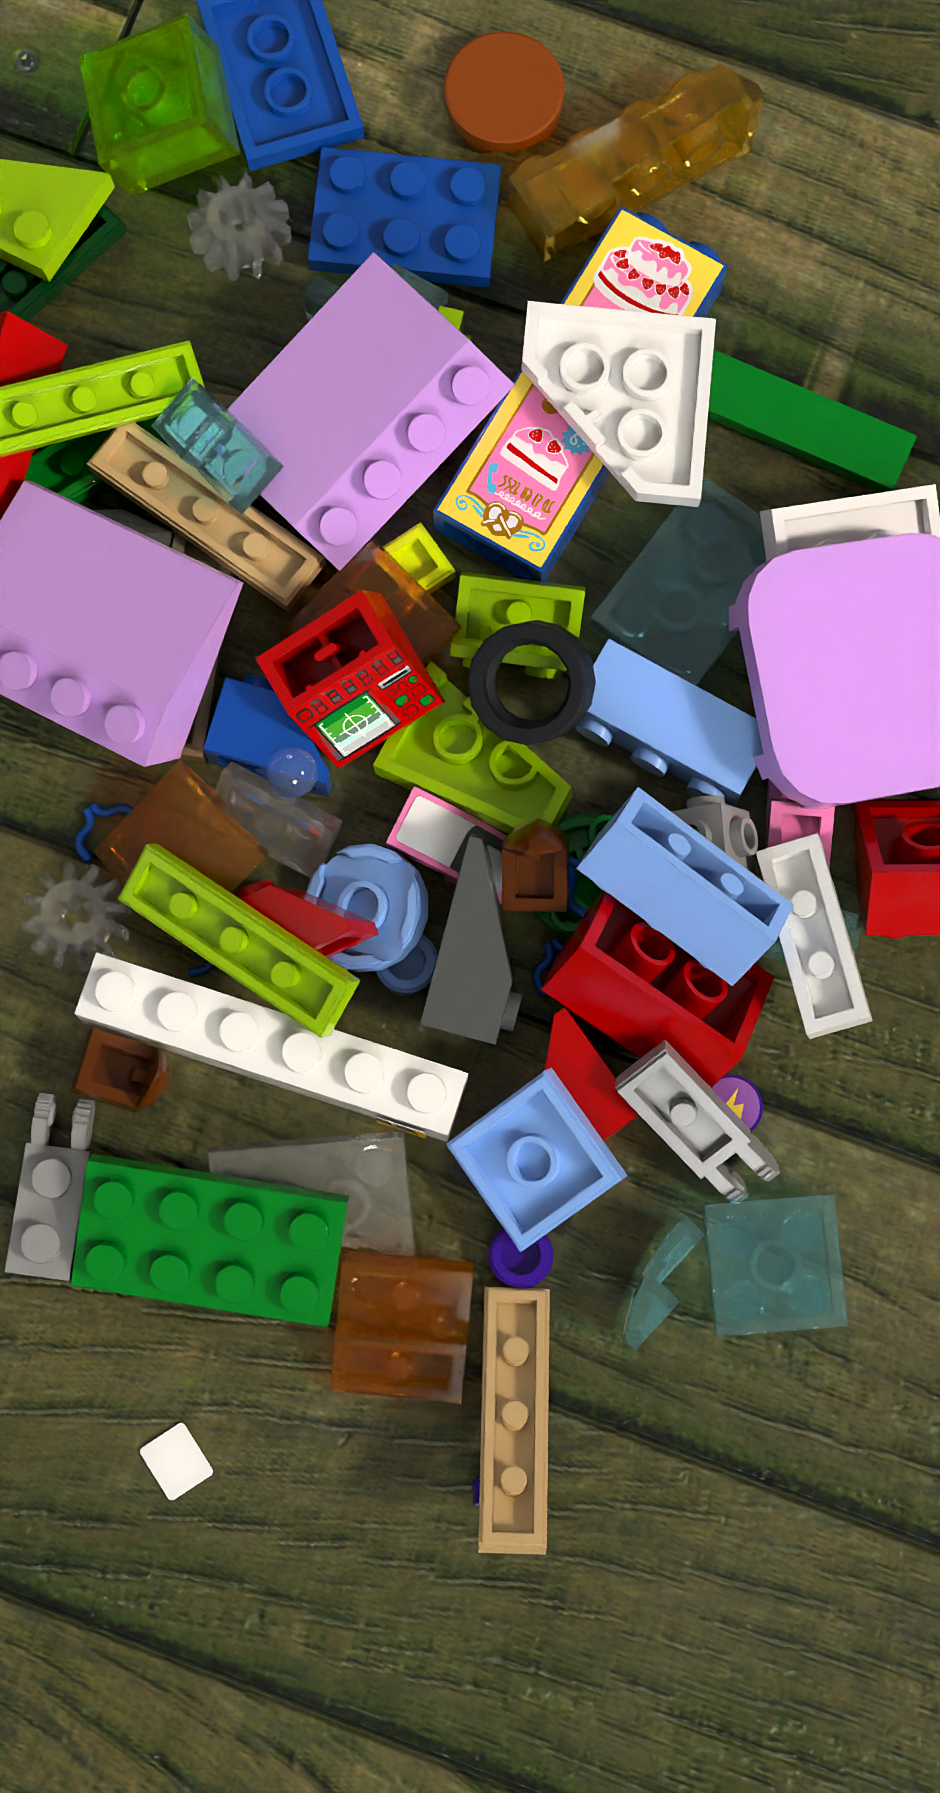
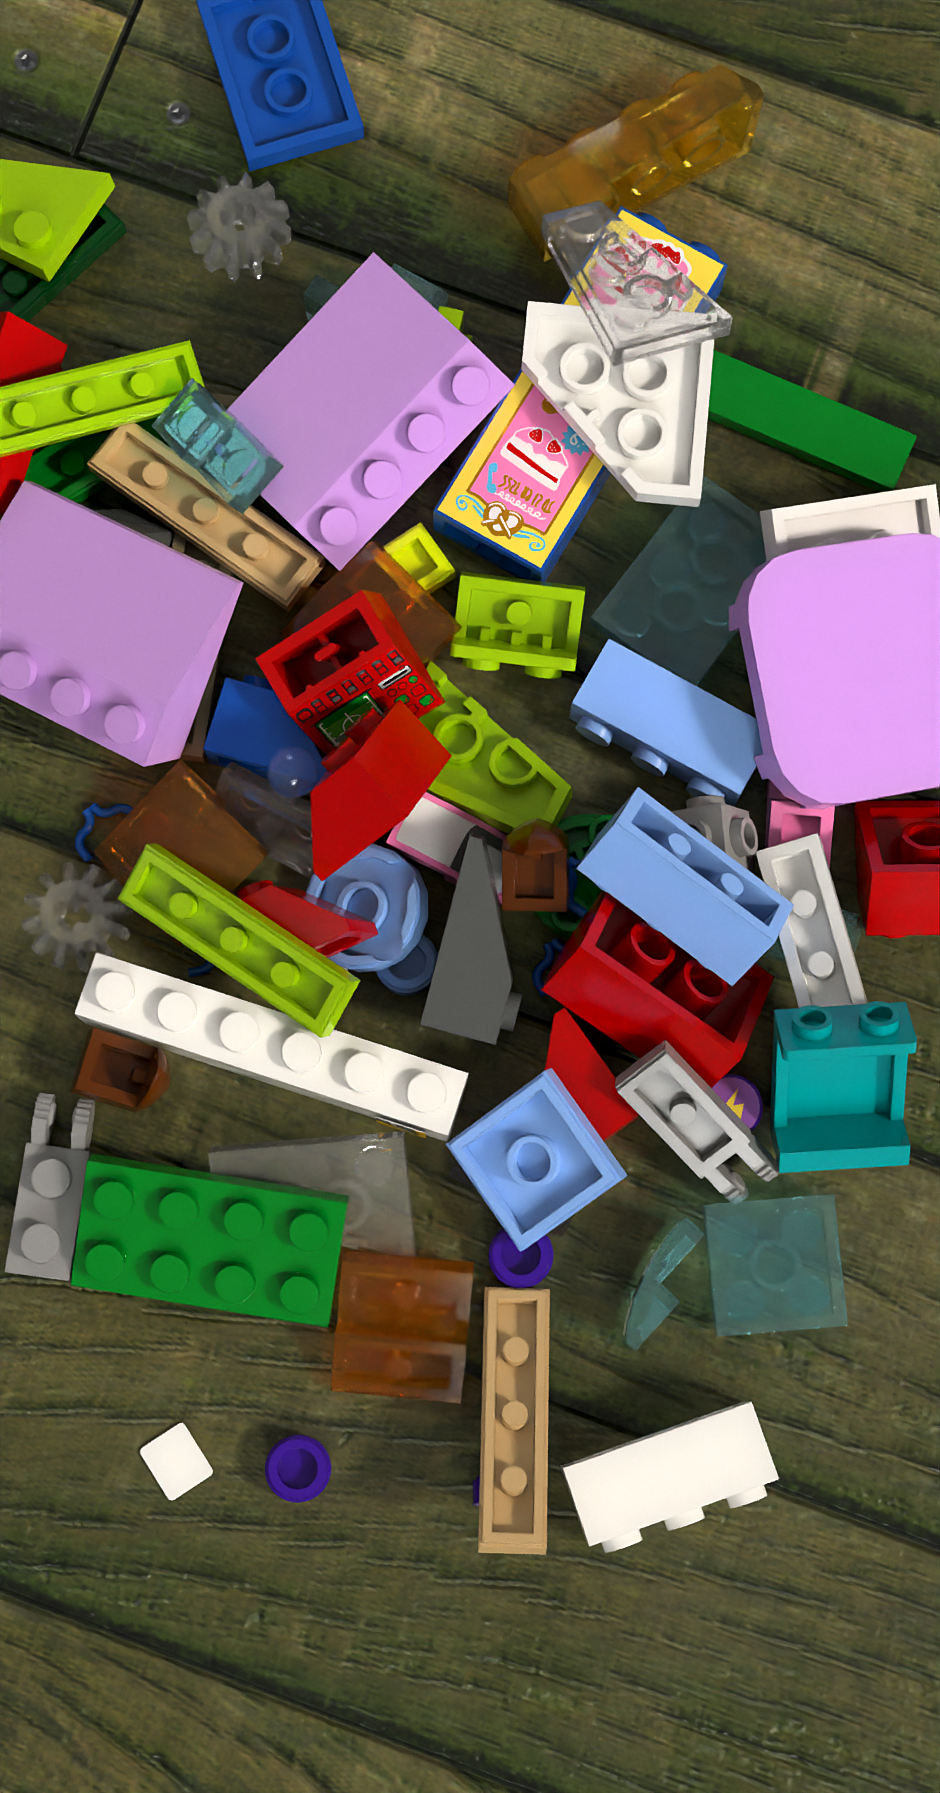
(159, 104): clear neon green brick -> none
(298, 1468): none -> dark purple tile
(371, 784): none -> red slope
(408, 211): blue plate -> none
(484, 693): black tyre -> none
(503, 92): dark orange tile -> none
(627, 287): none -> clear wing
(670, 1476): none -> white brick
(840, 1086): none -> teal panel

